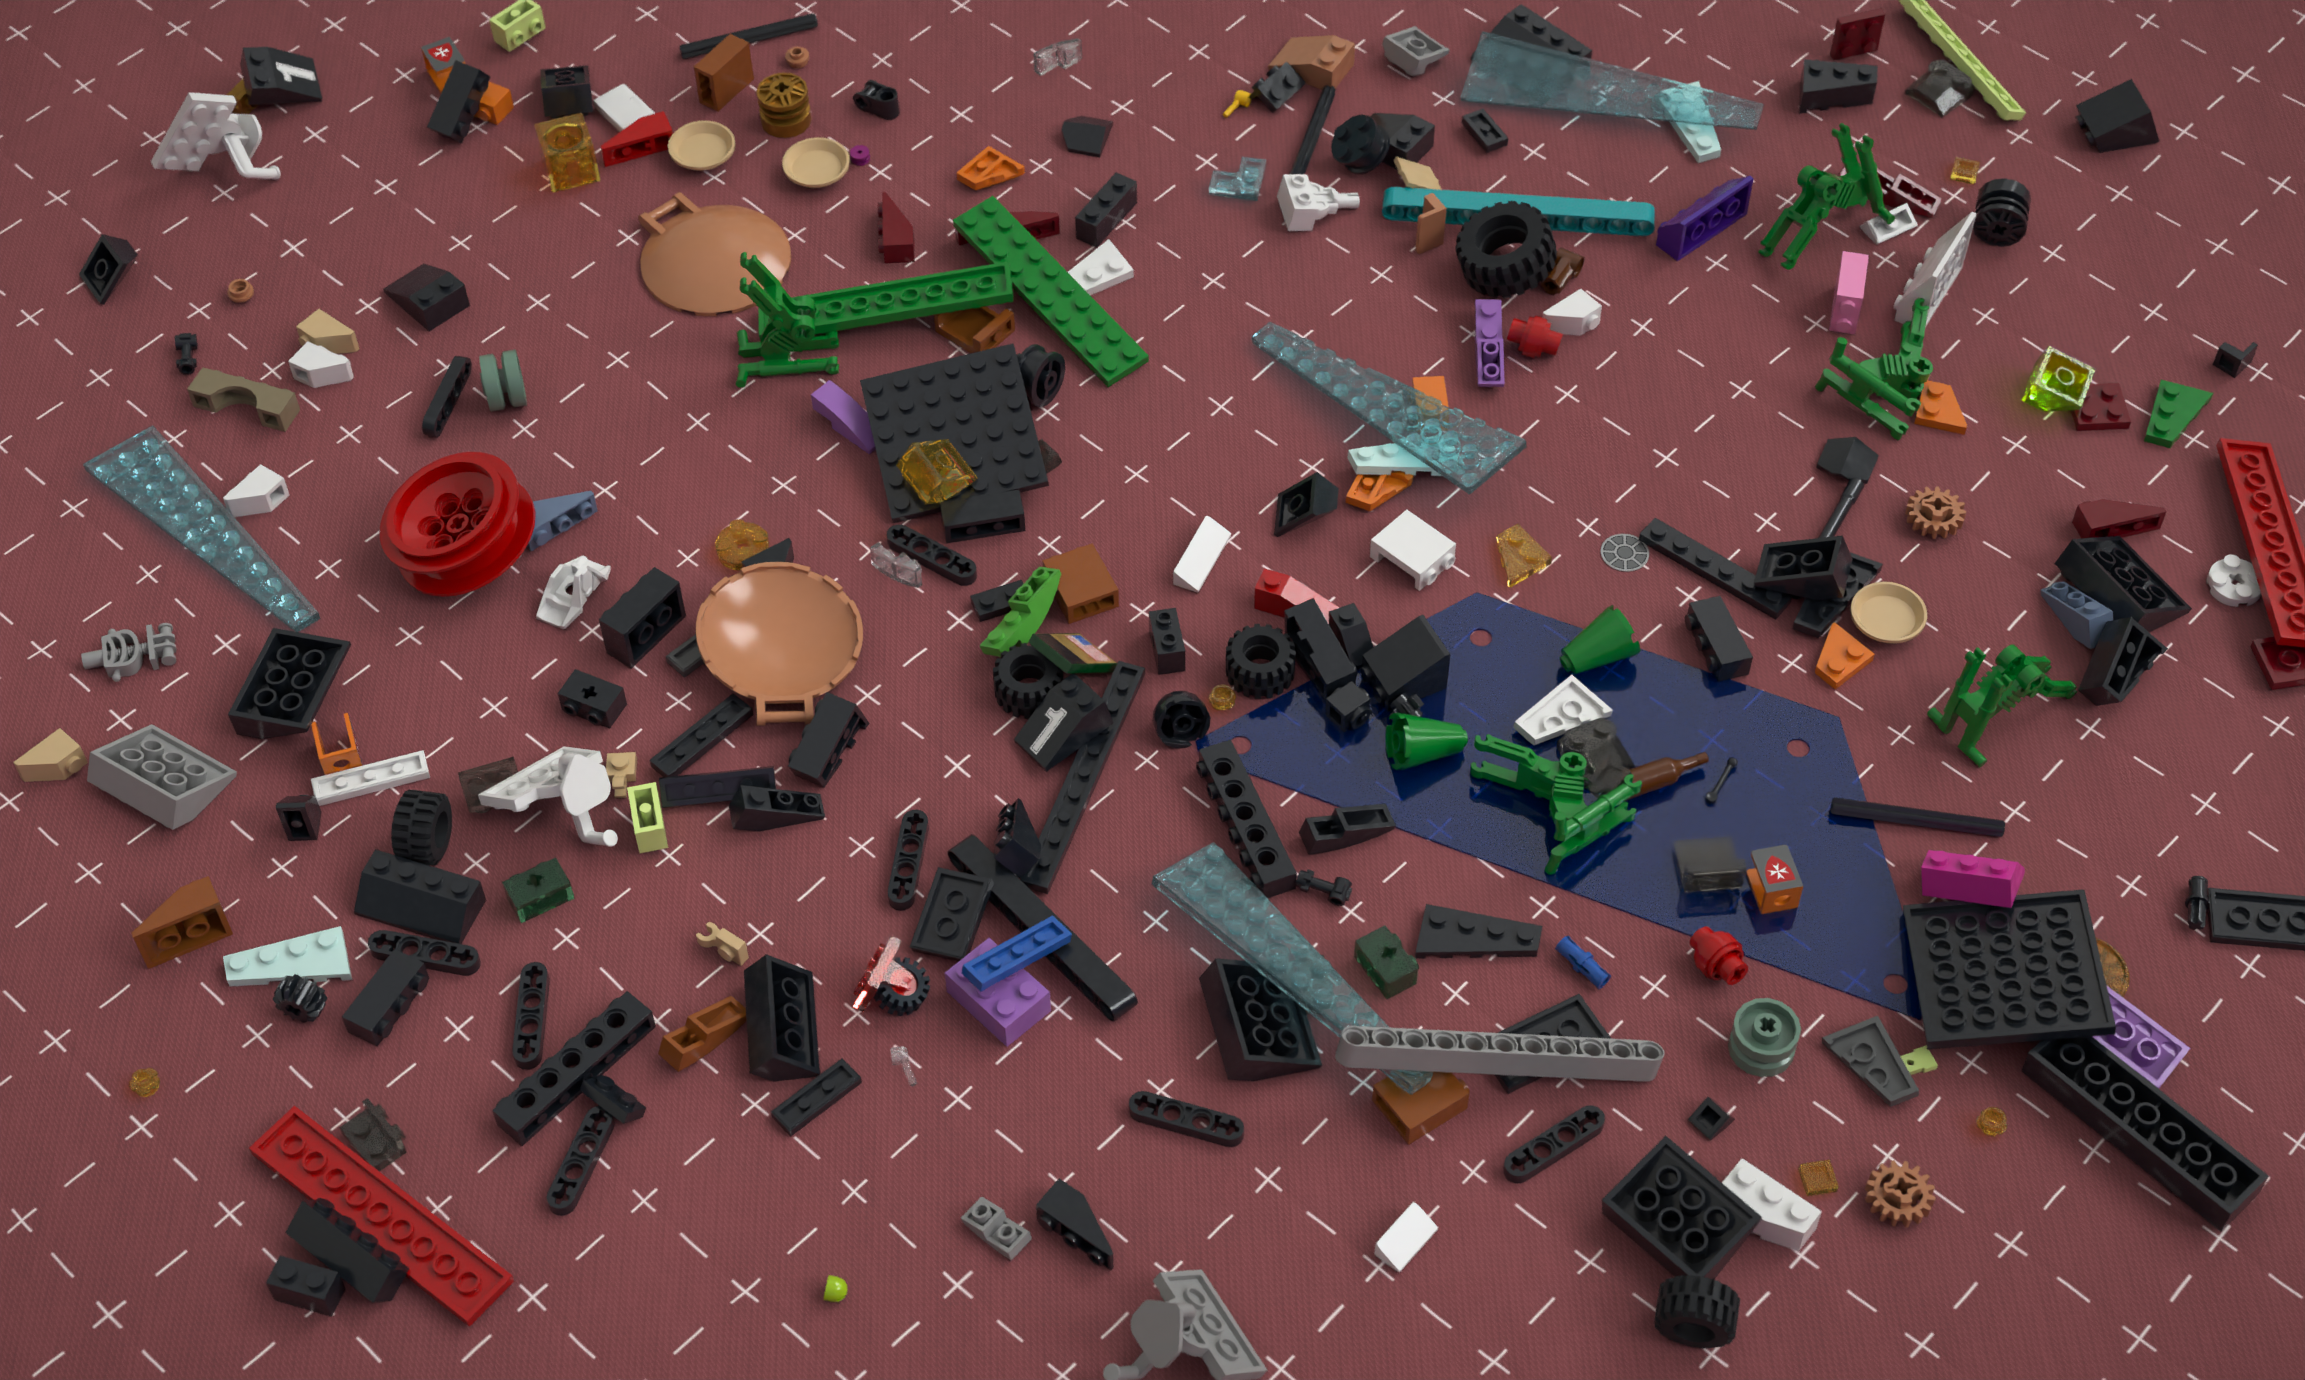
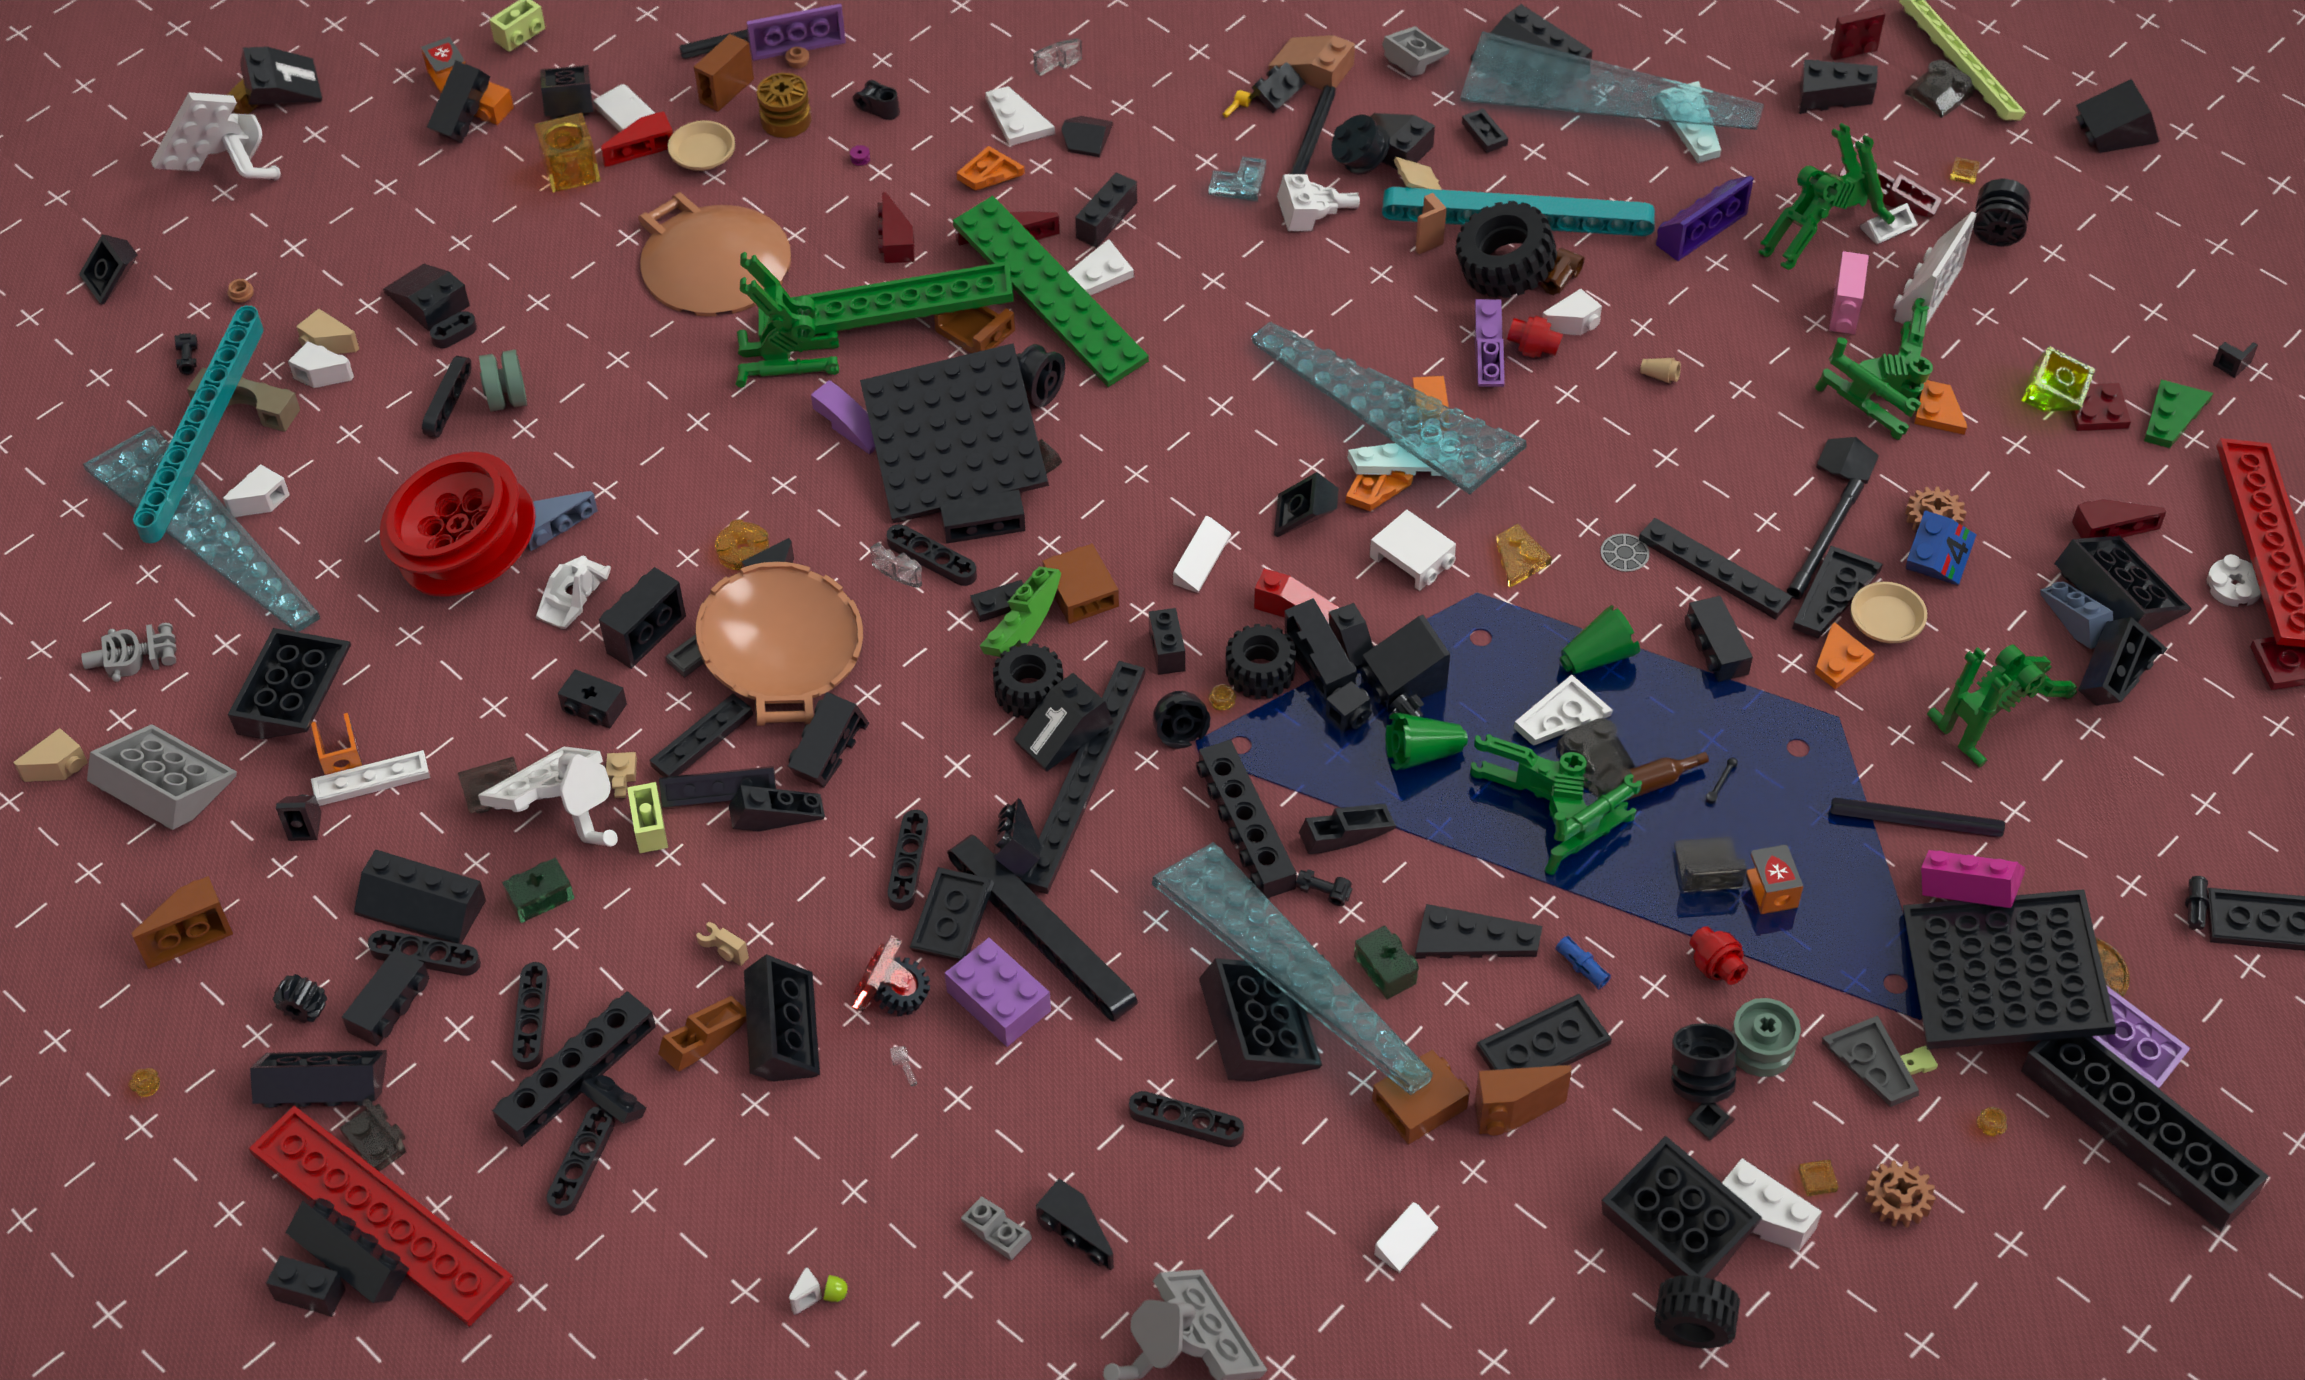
(198, 425): none -> teal beam
(310, 956): light aqua wing -> none
(318, 1077): none -> black slope
(422, 826): black tyre -> none
(453, 329): none -> black beam
(804, 29): none -> medium lavender slope
(805, 1292): none -> white slope
(816, 162): tan piece -> none
(816, 1097): black tile -> none
(935, 470): clear yellow slope -> none
(1016, 117): none -> white wing
(1016, 953): blue plate -> none
(1072, 653): tile -> none
(1498, 1053): light grey beam -> none
(1517, 1096): none -> dark orange slope
(1556, 1146): black beam -> none
(1662, 369): none -> tan cone
(1704, 1063): none -> black wheel
(1806, 567): black slope -> none
(1940, 548): none -> blue slope

